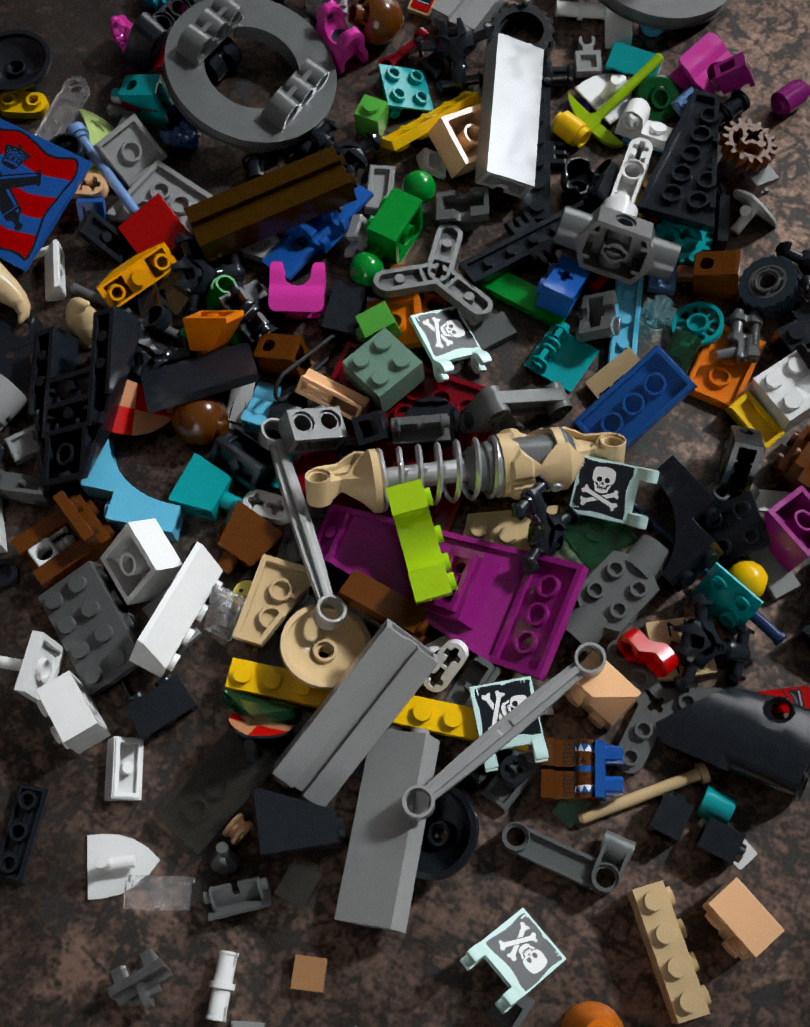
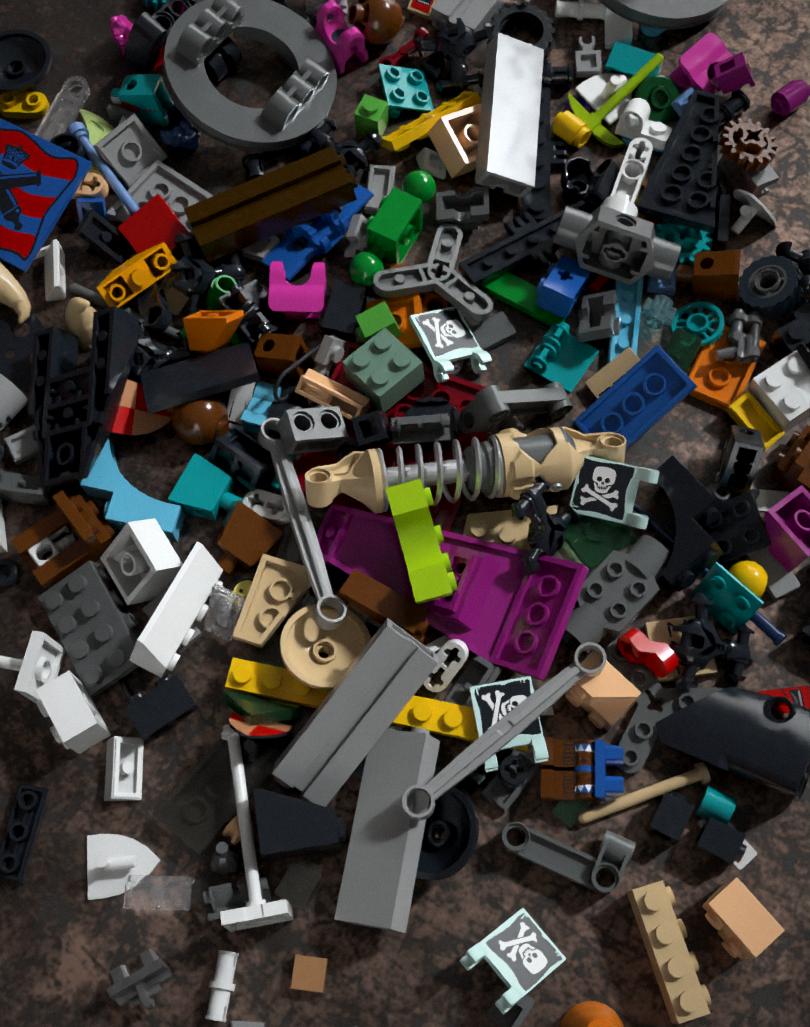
(257, 911): none -> white tile
(329, 354): none -> light grey plate

